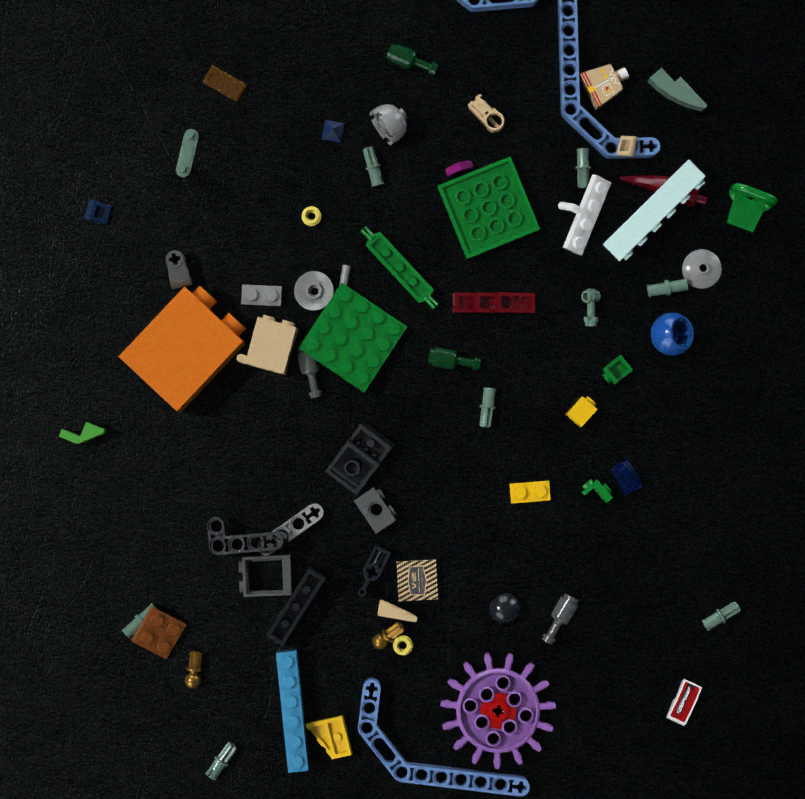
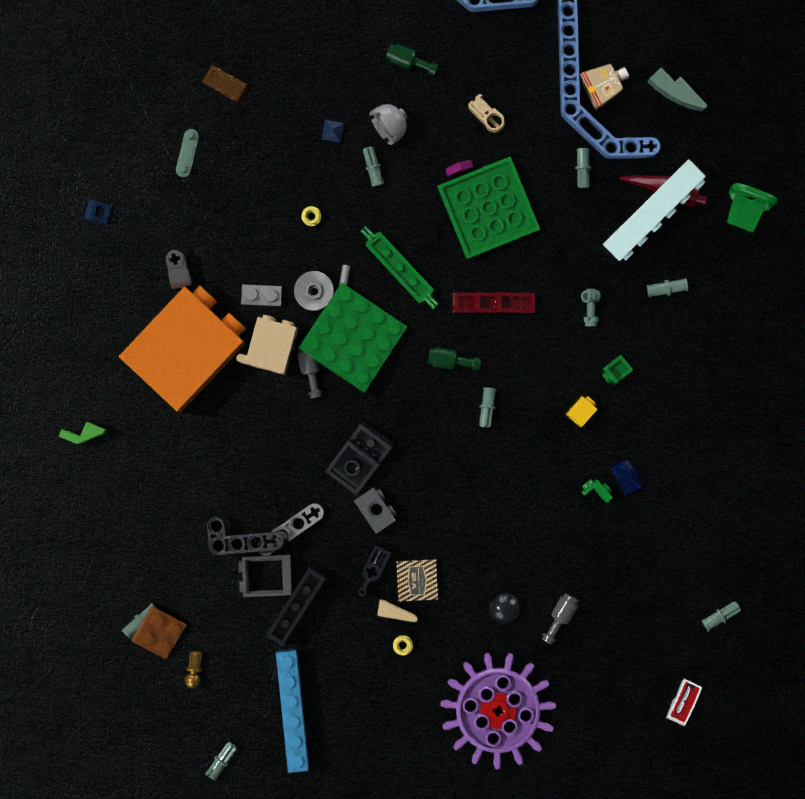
(332, 735): yellow wing -> none
(380, 640): pearl gold axle -> none
(432, 770): medium blue beam -> none
(529, 492): yellow plate -> none
(585, 214): white plate -> none
(627, 146): tan slope -> none
(672, 334): blue wheel -> none
(692, 272): light grey dish -> none

